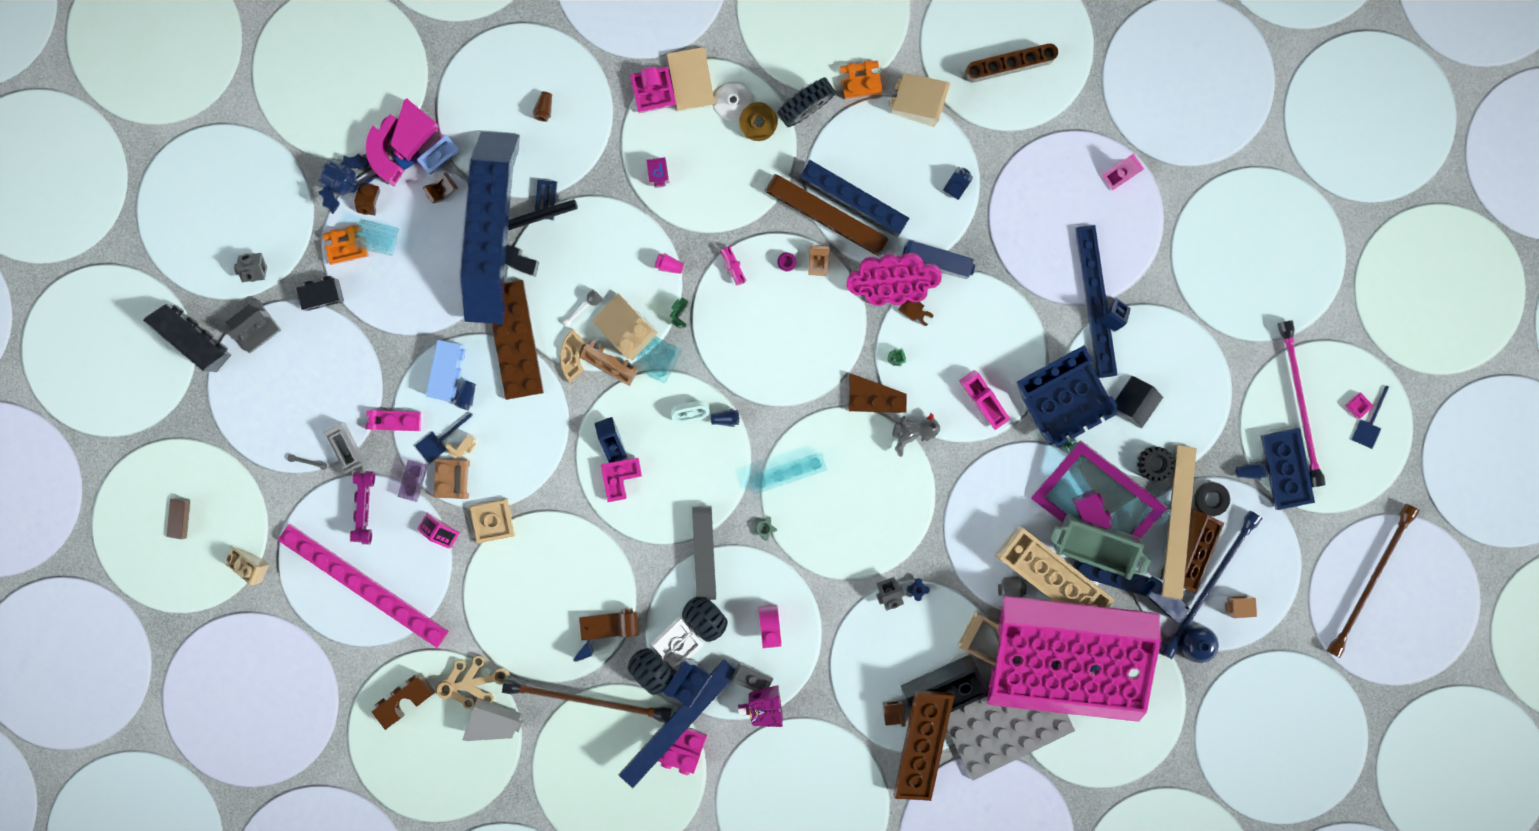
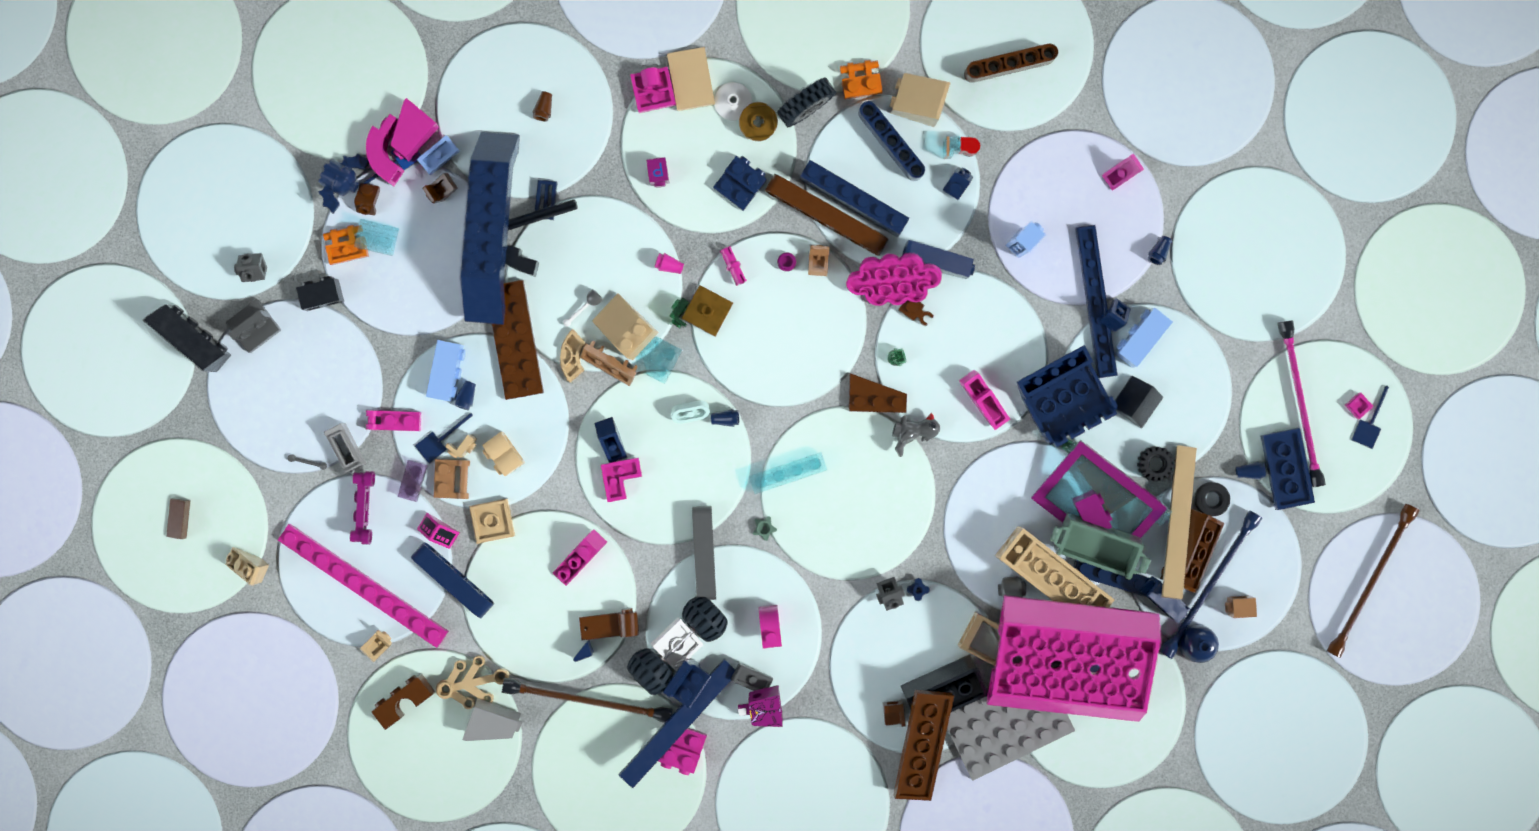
(376, 645): none -> tan bracket
(452, 580): none -> dark blue beam
(503, 454): none -> tan brick
(579, 557): none -> dark pink slope
(707, 310): none -> pearl gold plate
(740, 182): none -> dark blue plate
(890, 131): none -> dark blue beam
(960, 145): none -> leg
(1026, 239): none -> light blue brick
(1143, 337): none -> light blue brick
(1159, 252): none -> dark blue cone

